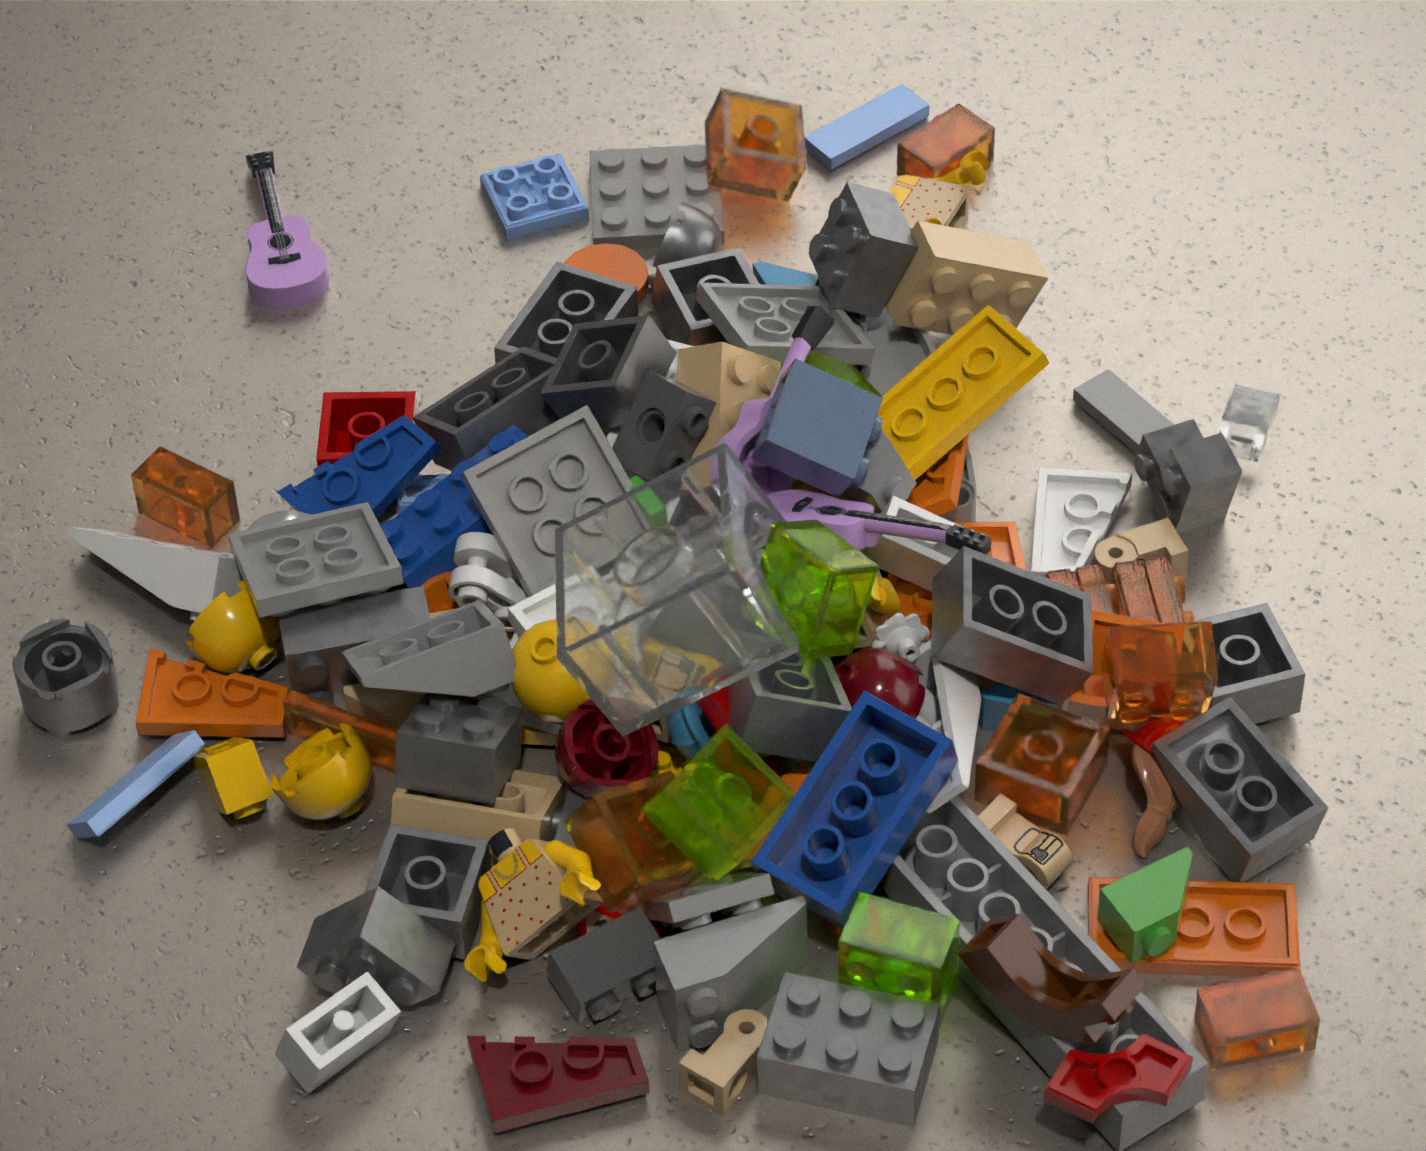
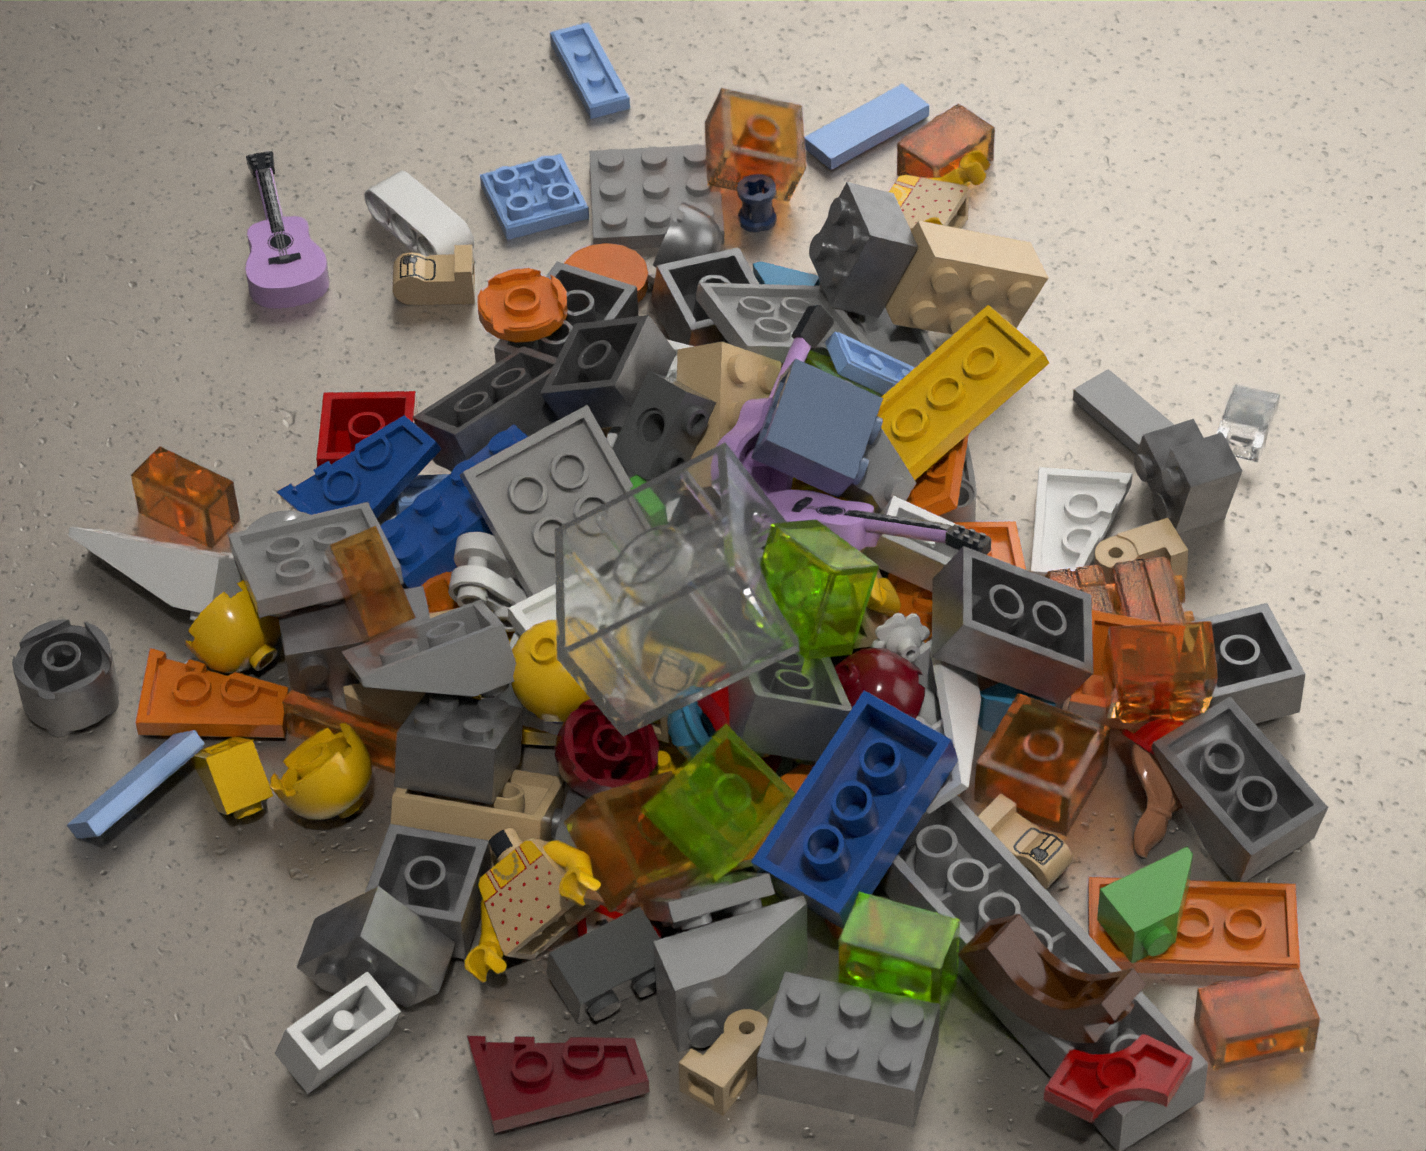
(369, 583): none -> clear orange brick
(416, 216): none -> white beam
(435, 278): none -> tan leg
(522, 305): none -> orange tile
(589, 70): none -> light blue tile
(756, 203): none -> dark blue bush
(865, 364): none -> light blue tile

